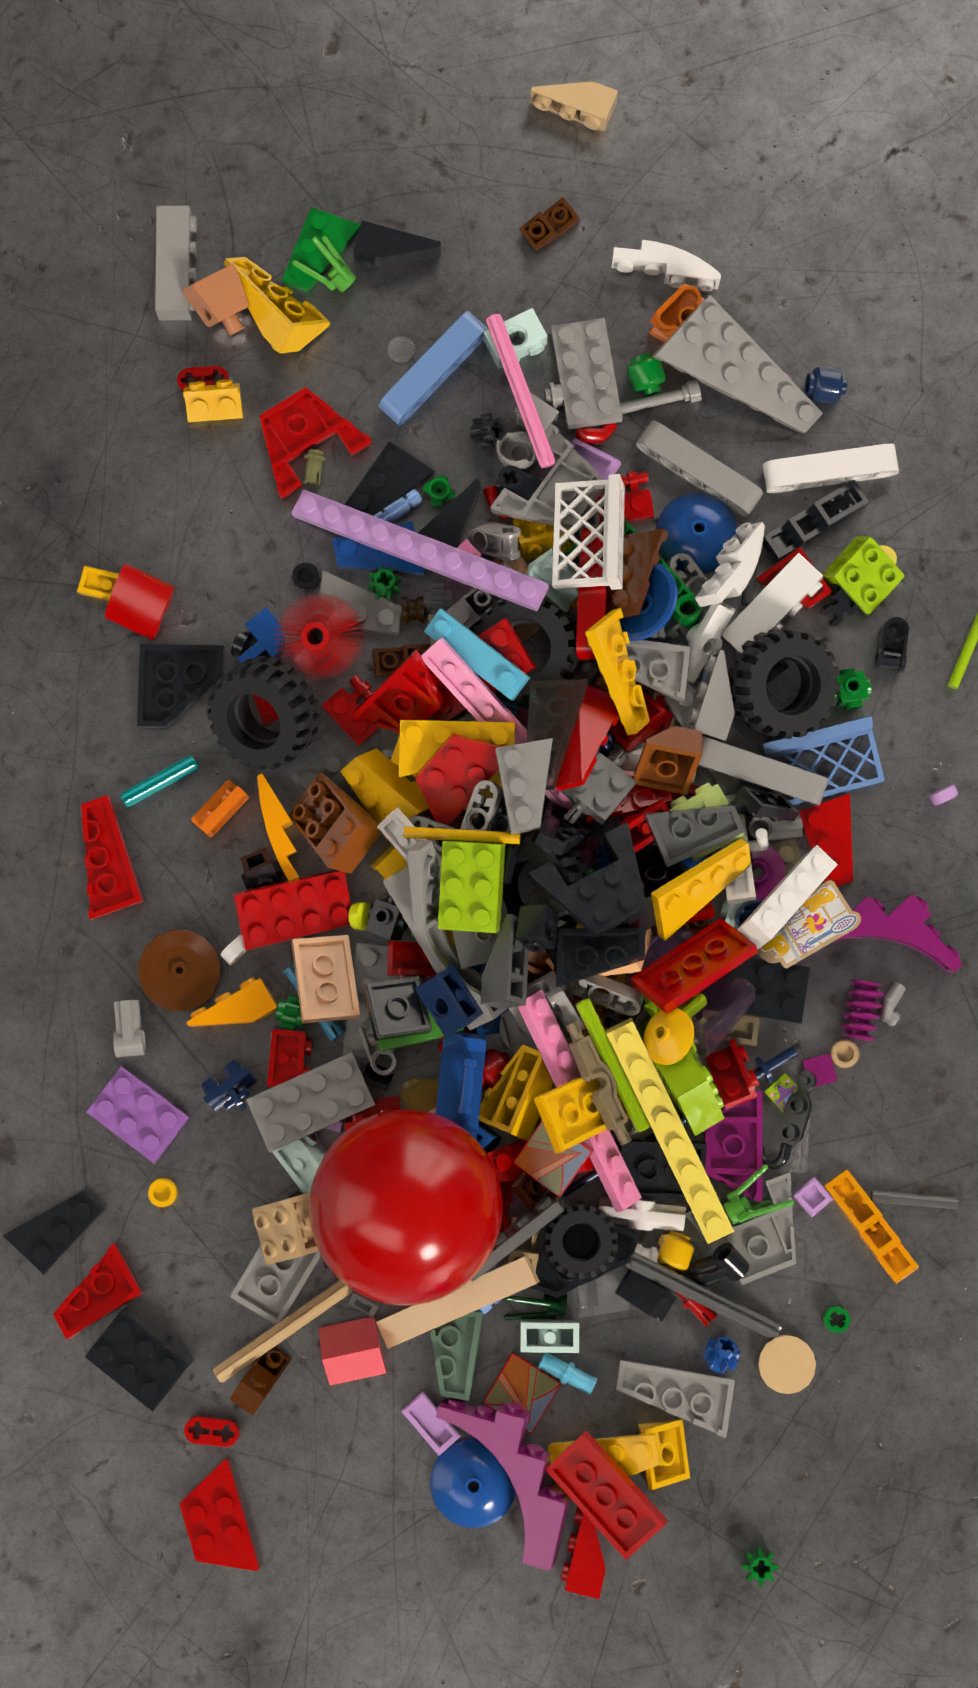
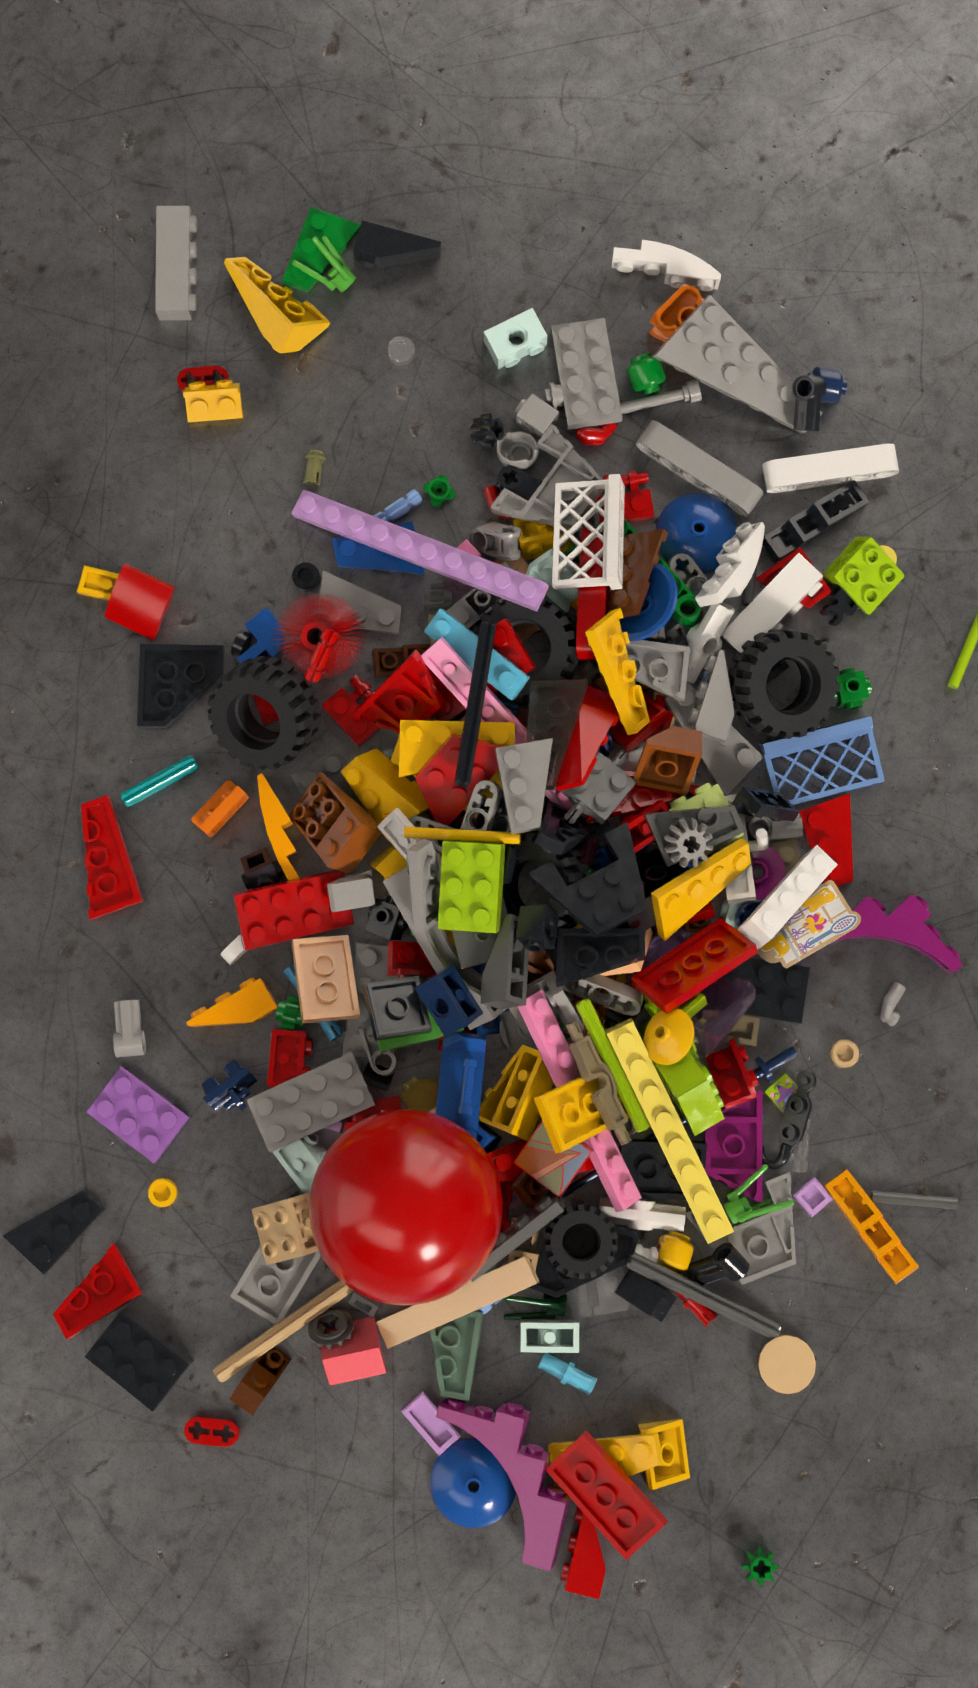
(179, 970): reddish brown piece -> none
(218, 1522): red wing -> none
(219, 298): nougat torso -> none
(297, 427): red wing -> none
(321, 655): none -> red axle
(330, 1319): none -> dark grey gear
(352, 891): none -> light grey slope
(358, 915): neon yellow tile -> none
(388, 480): black wing -> none
(389, 578): green gear -> none
(412, 610): dark brown wheel -> none
(433, 368): medium blue beam -> none
(453, 519): black slope -> none
(475, 704): none -> black axle
(493, 1066): red head -> none
(520, 390): bright pink axle -> none
(525, 1385): tile -> none
(550, 225): reddish brown slope -> none
(581, 101): tan slope -> none
(600, 461): lavender tile -> none
(683, 1393): light grey wing -> none
(686, 831): none -> light grey gear
(721, 1354): blue gear -> none
(762, 771): light grey beam -> none
(808, 405): none -> black piece
(822, 1068): magenta tile -> none
(838, 1310): green bush -> none
(862, 1010): magenta piece -> none
(890, 650): black piece -> none
(943, 795): lavender tile -> none

